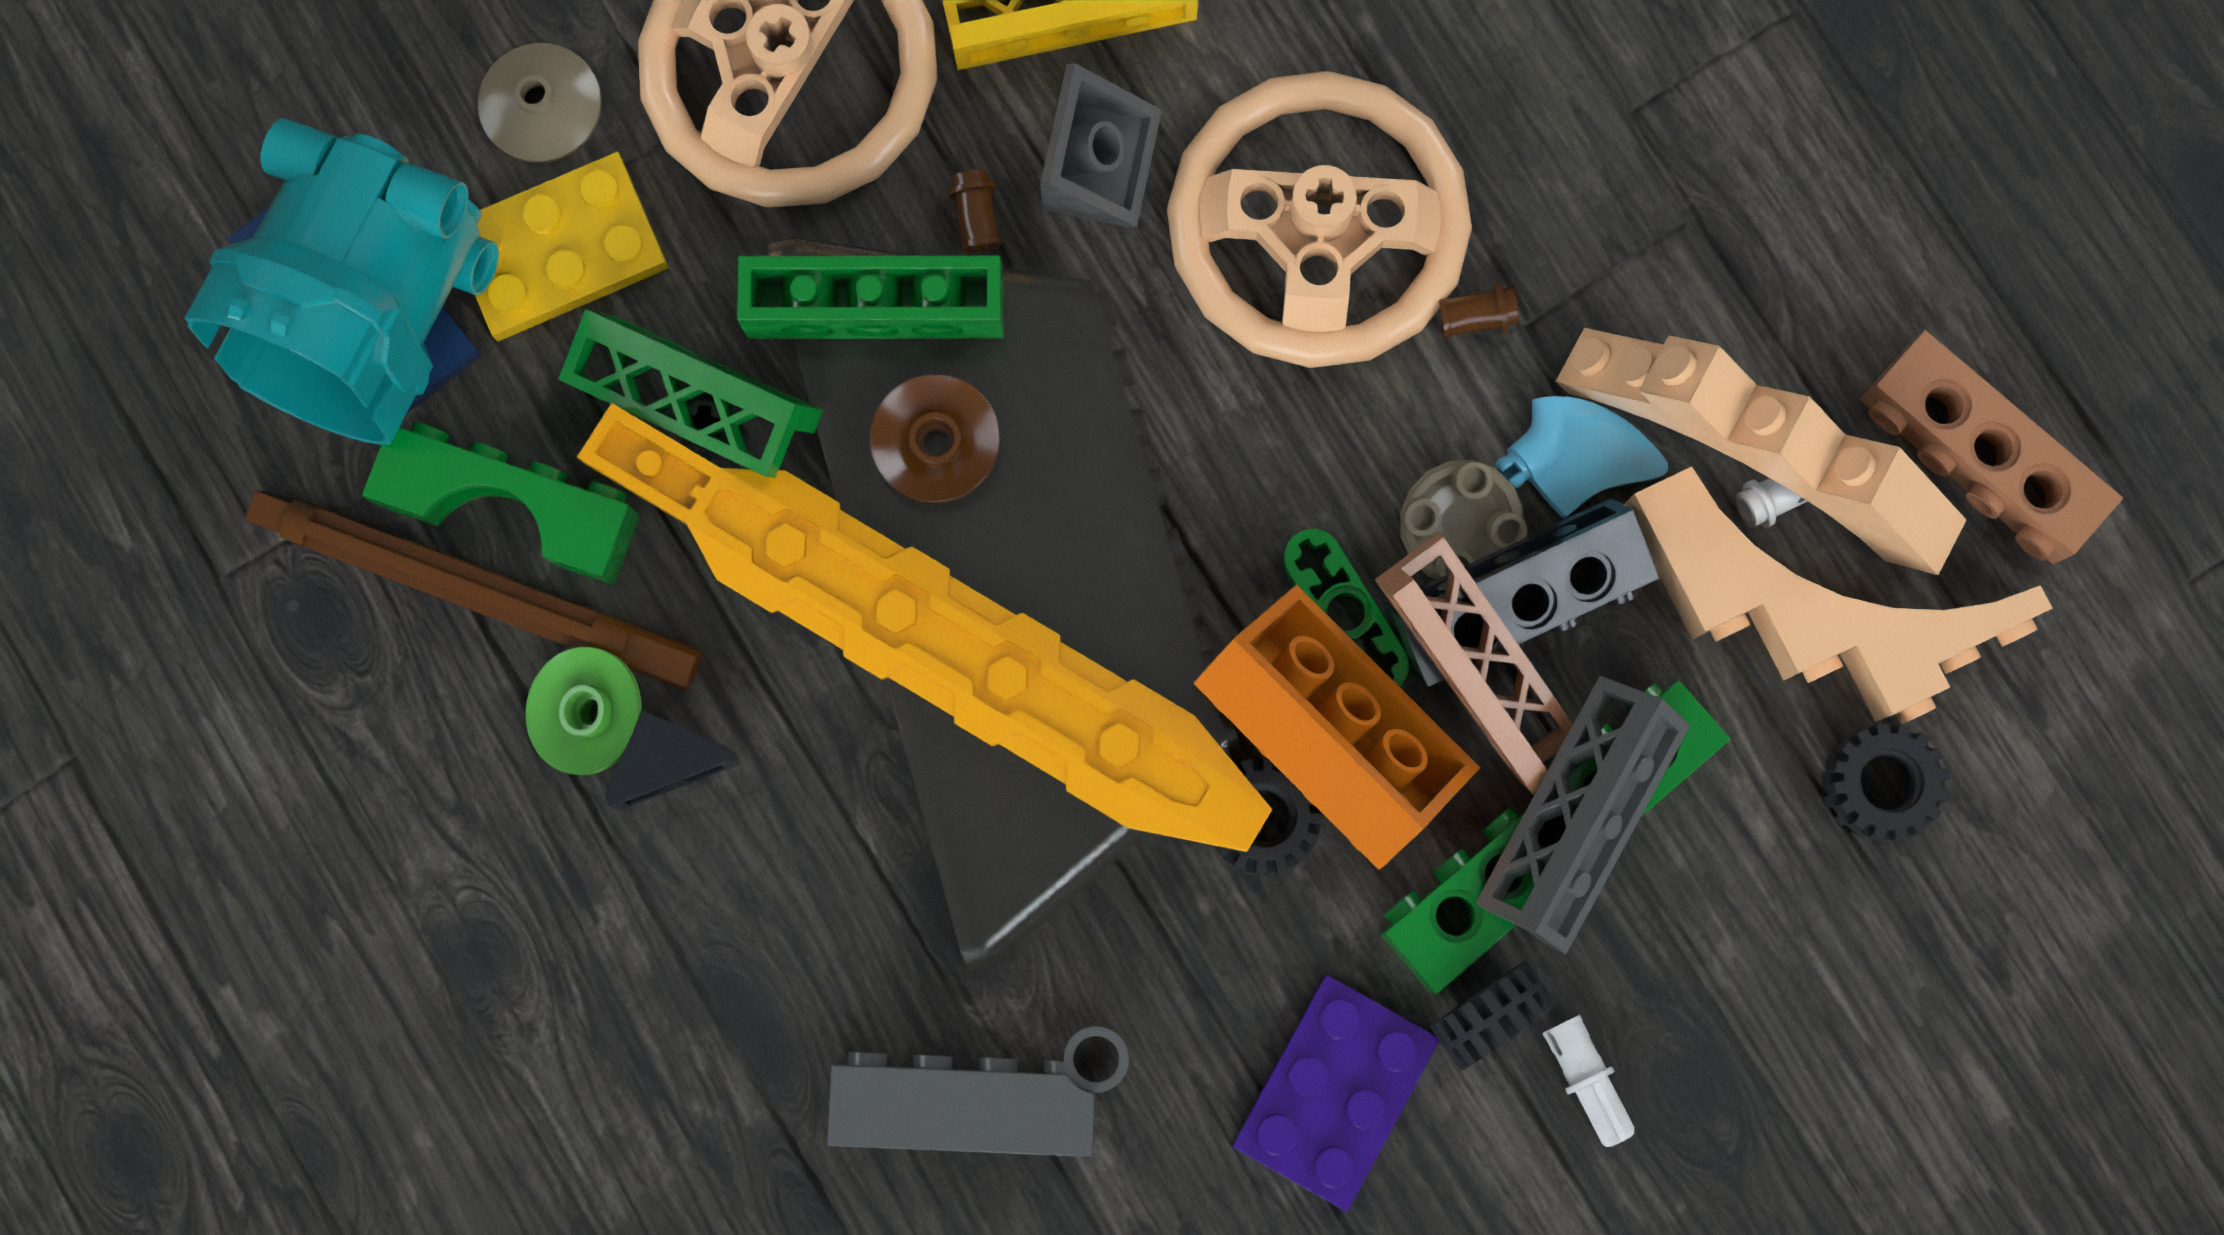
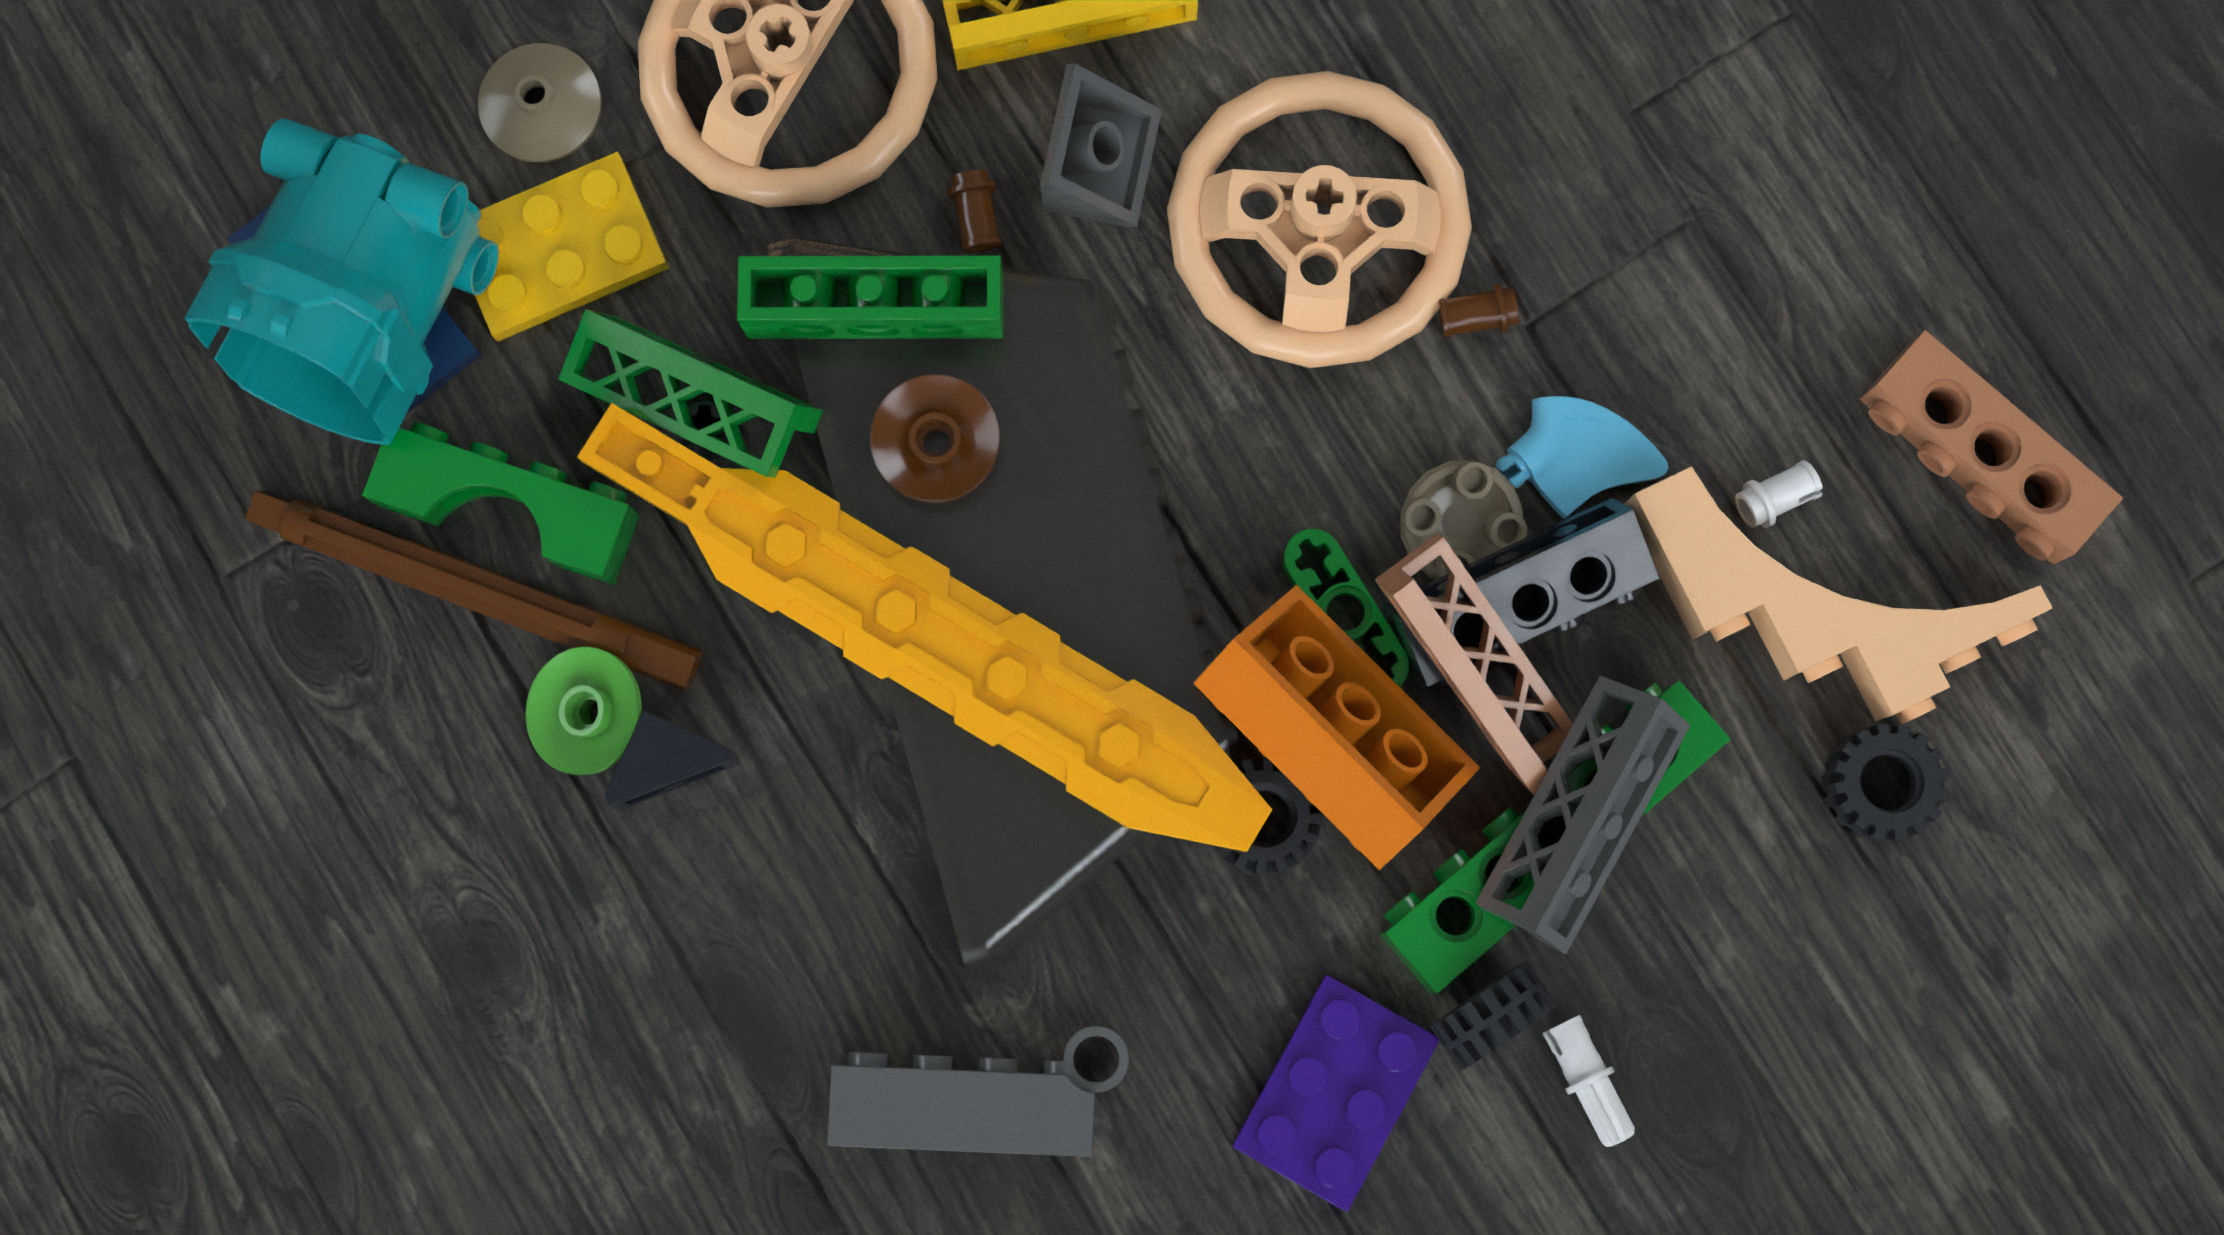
(1776, 432): light nougat arch -> none

